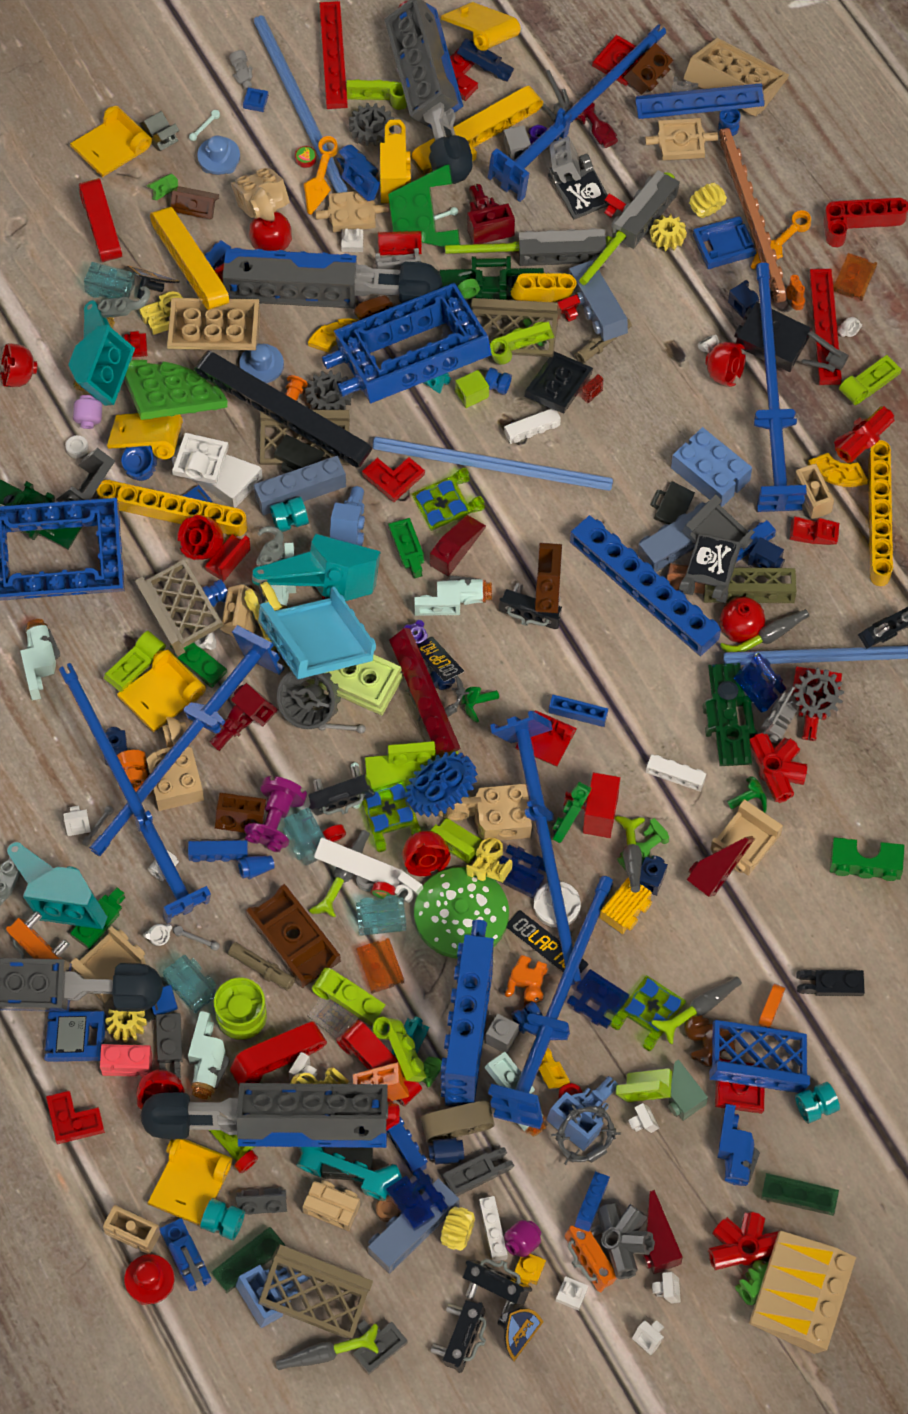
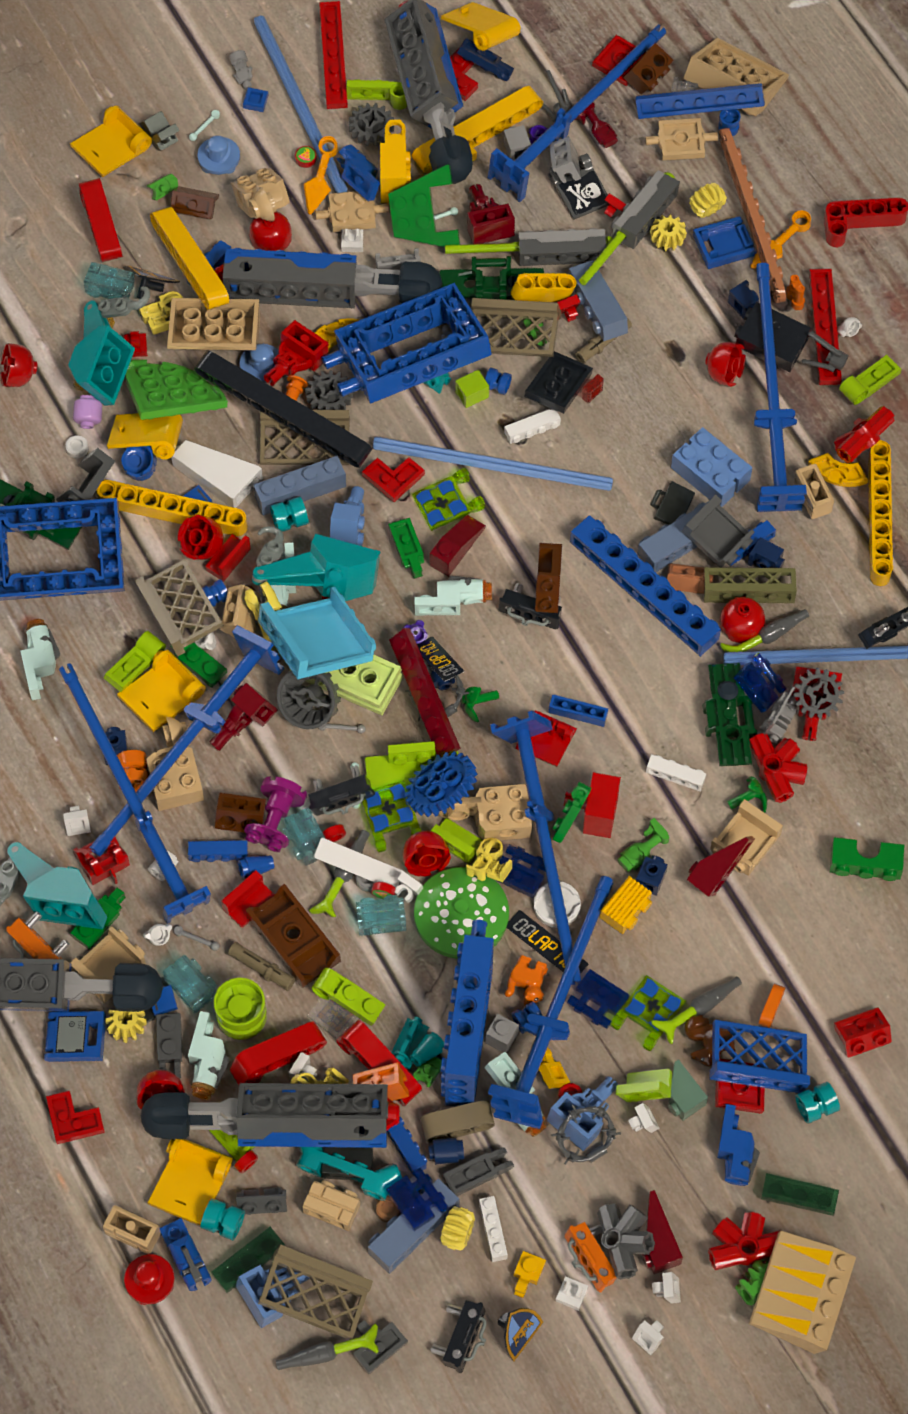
(103, 866): none -> red piece
(108, 811): light grey hinge -> none
(125, 1060): coral brick -> none
(200, 458): white plate -> none
(248, 894): none -> red panel
(296, 454): pearl dark grey piece -> none
(298, 352): none -> red brick
(373, 307): reddish brown beam -> none
(380, 965): clear orange plate -> none
(399, 242): red plate -> none
(402, 1045): lime plate -> none
(427, 1049): none -> teal cone
(469, 288): bright green tile -> none
(496, 1282): black piece -> none
(519, 338): lime plate -> none
(522, 1238): magenta head -> none
(592, 1201): blue piece -> none
(632, 853): dark grey piece -> none
(708, 343): white piece -> none
(711, 565): flag -> none
(818, 532): red slope -> none
(832, 982): black hinge -> none
(855, 276): clear orange plate -> none
(864, 1032): none -> red bracket

